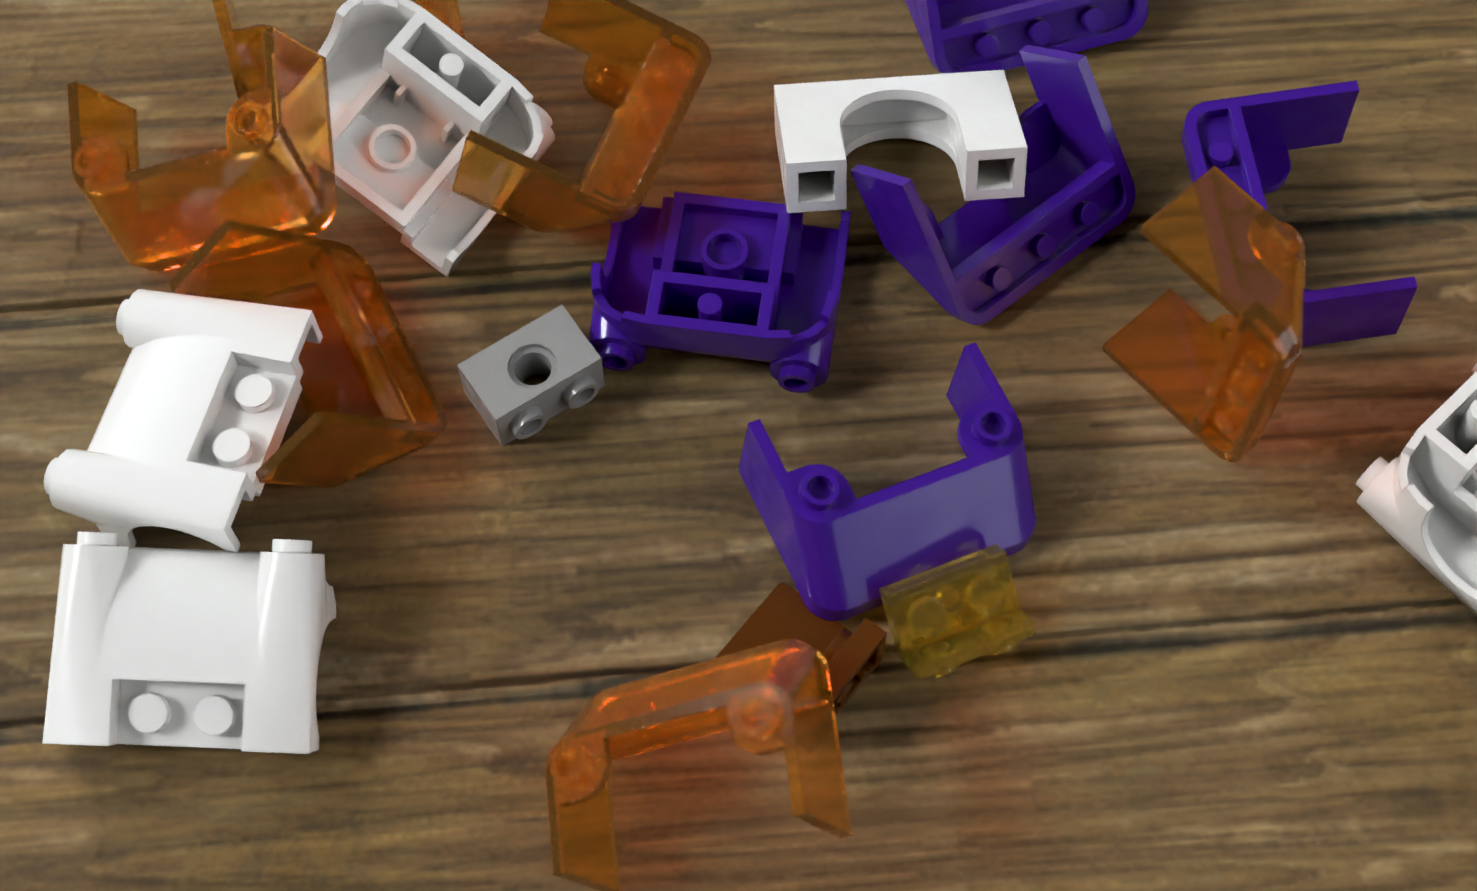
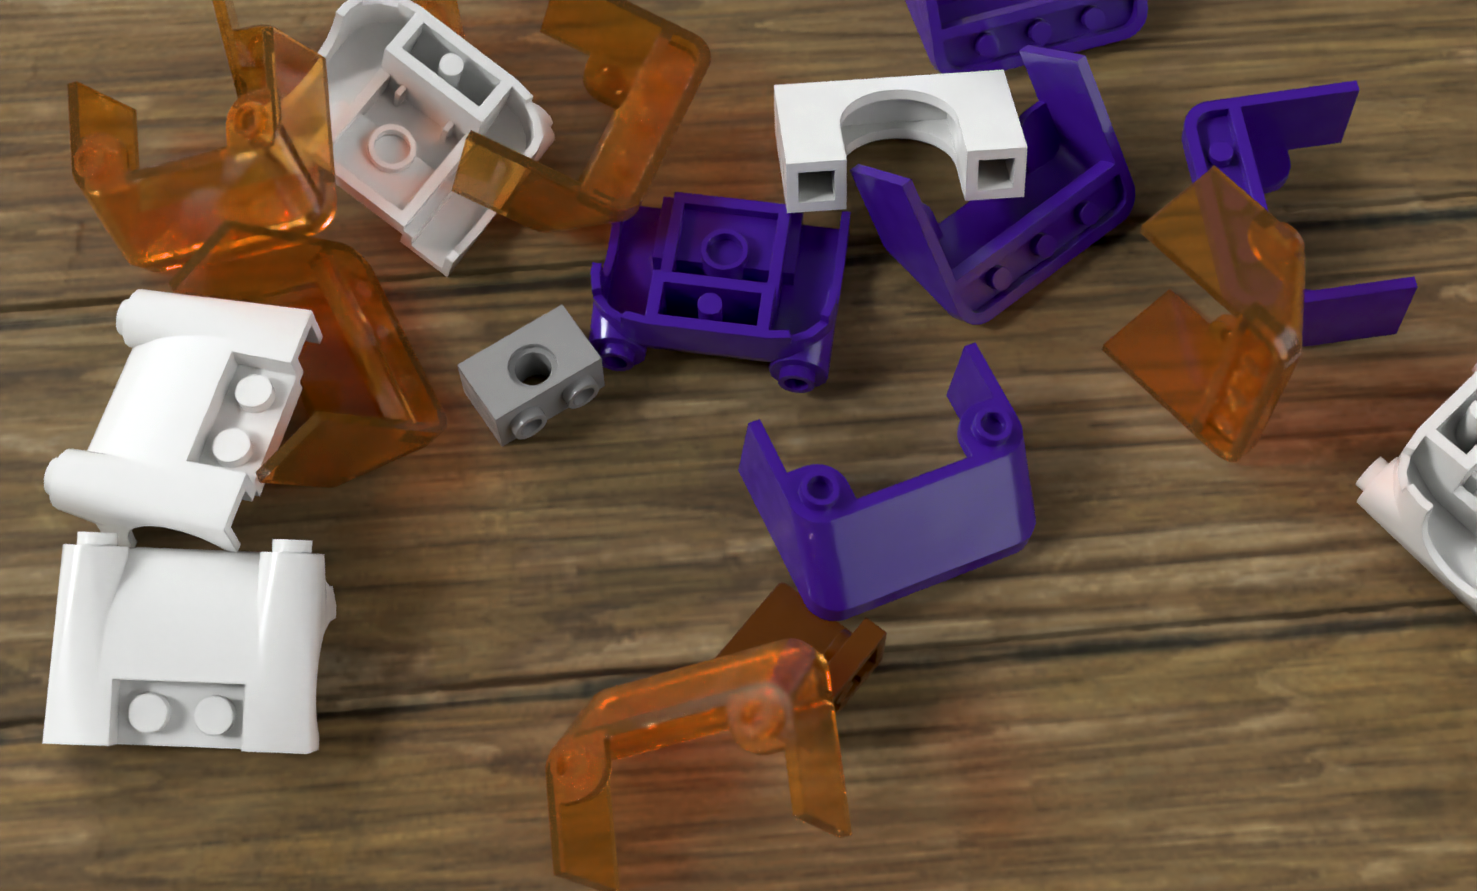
(956, 613): clear yellow bracket -> none

